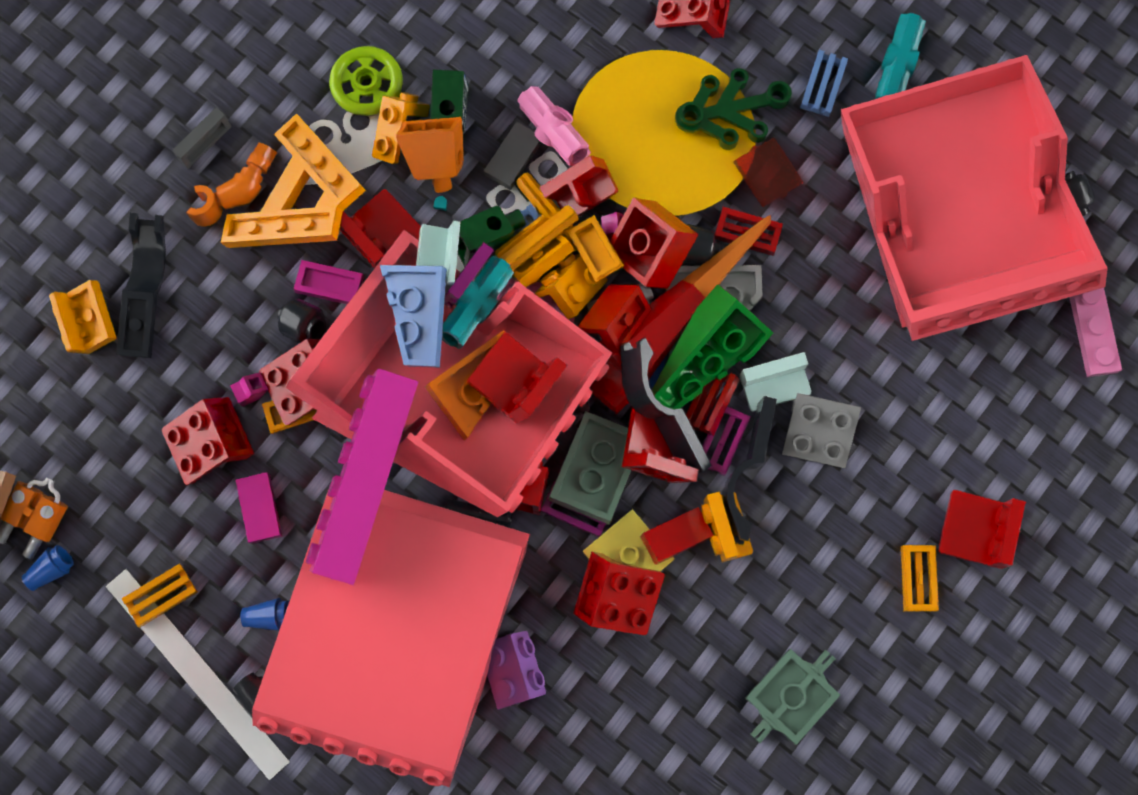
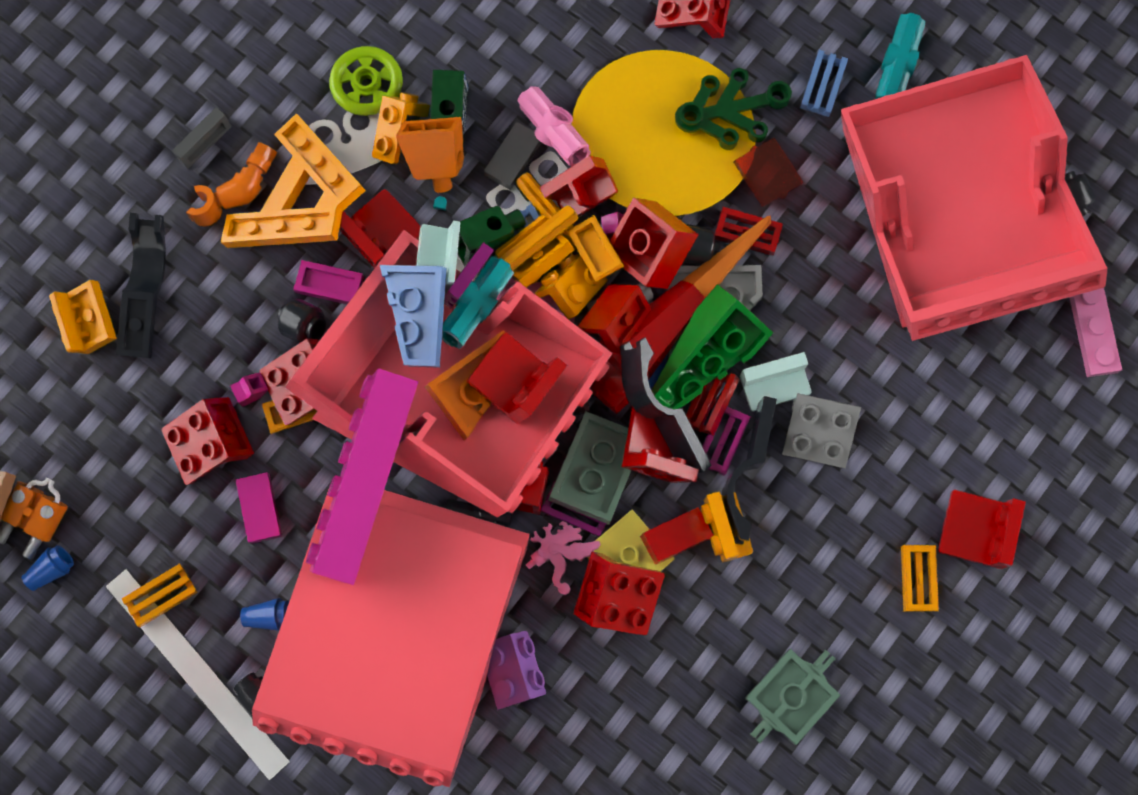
(555, 546): none -> bright pink piece

